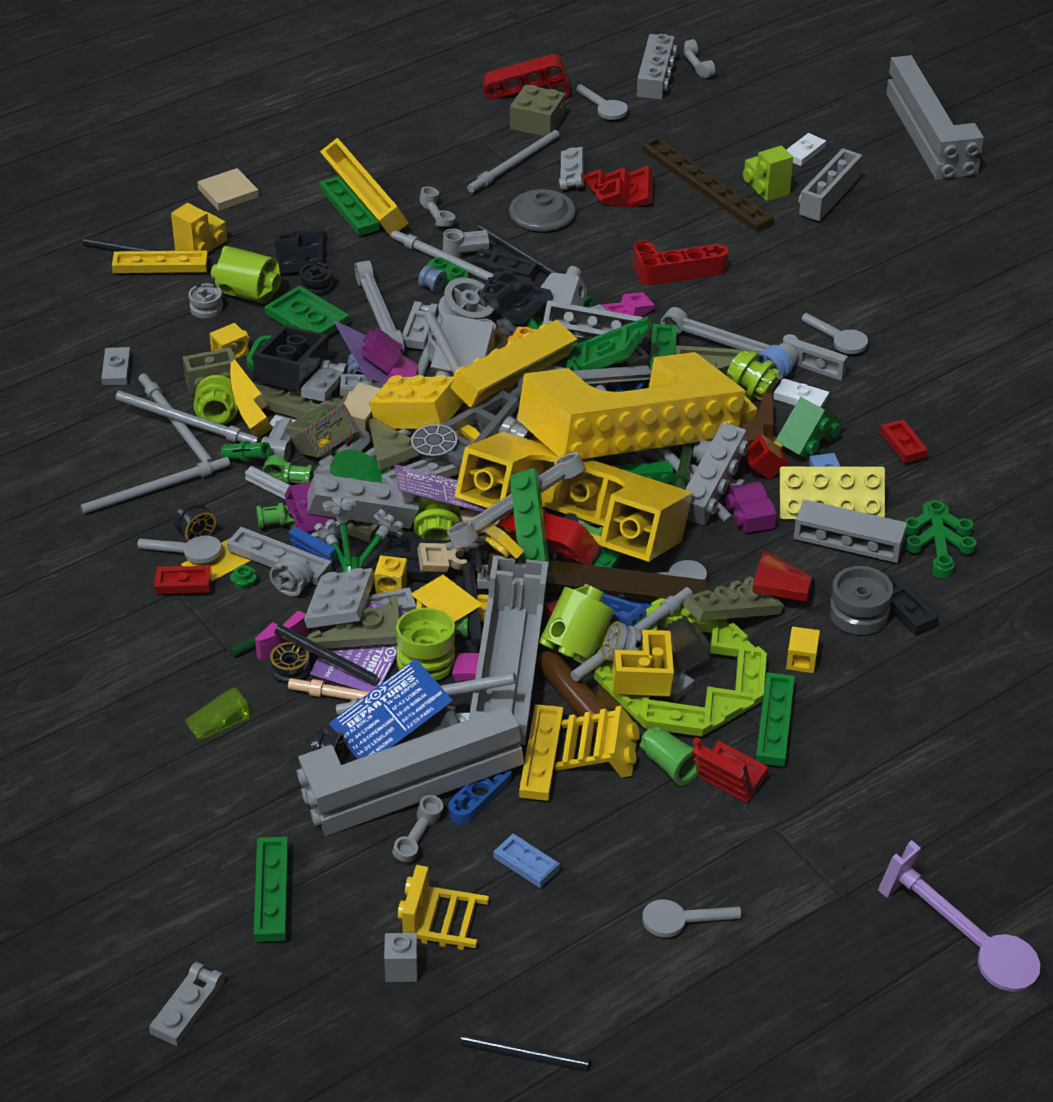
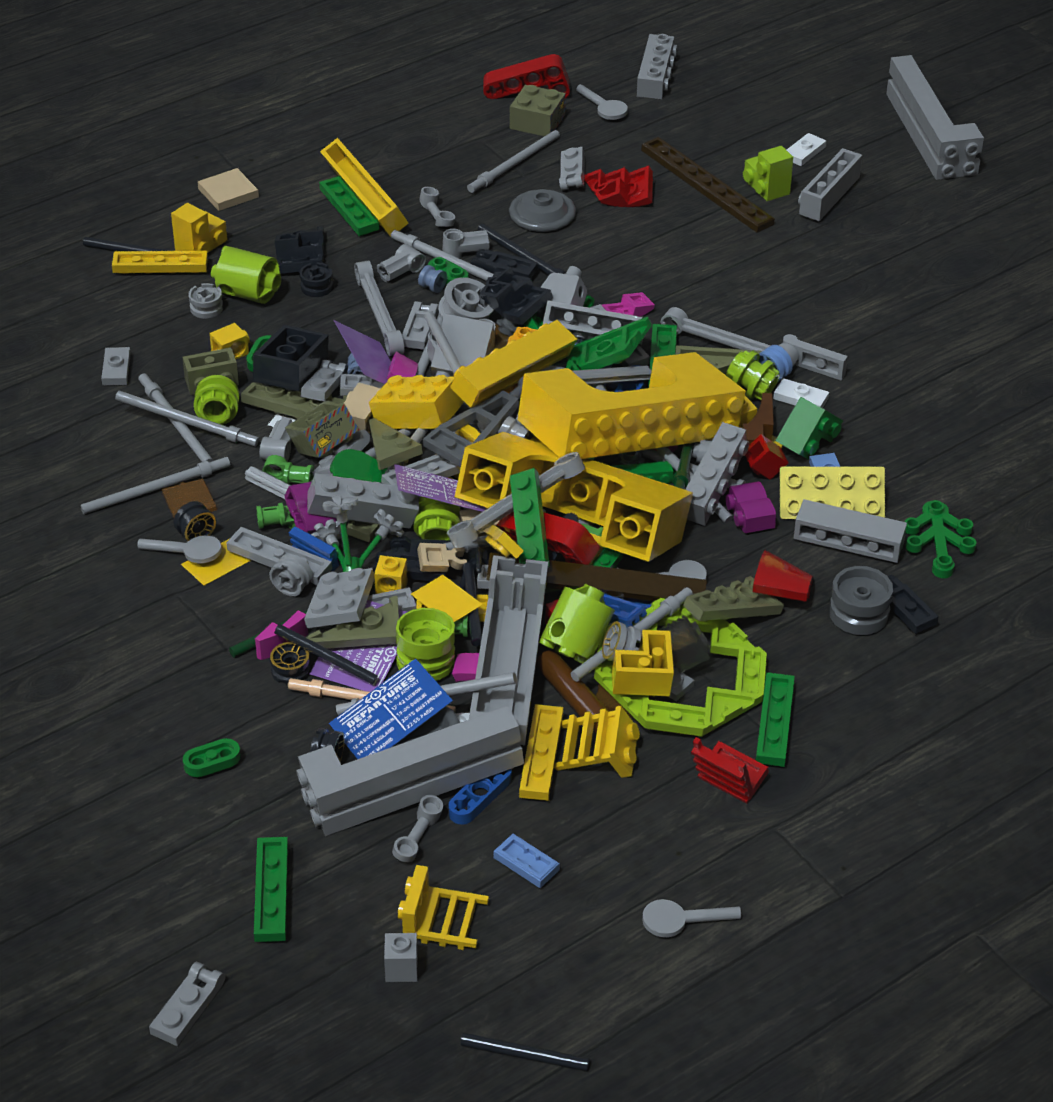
(183, 579): red plate -> none
(186, 492): none -> clear orange piece
(211, 757): none -> green plate
(219, 714): clear neon green slope -> none
(243, 577): green plate -> none
(249, 401): yellow slope -> none
(257, 450): green pin -> none
(306, 311): green plate -> none
(381, 349): magenta brick -> none
(404, 260): none -> light grey piece
(434, 439): sticker -> none
(670, 755): bright green plant -> none
(678, 265): red beam -> none
(703, 69): light grey bar -> none
(802, 649): yellow brick -> none
(845, 341): light grey piece -> none
(903, 441): red plate -> none
(1002, 959): lavender piece -> none

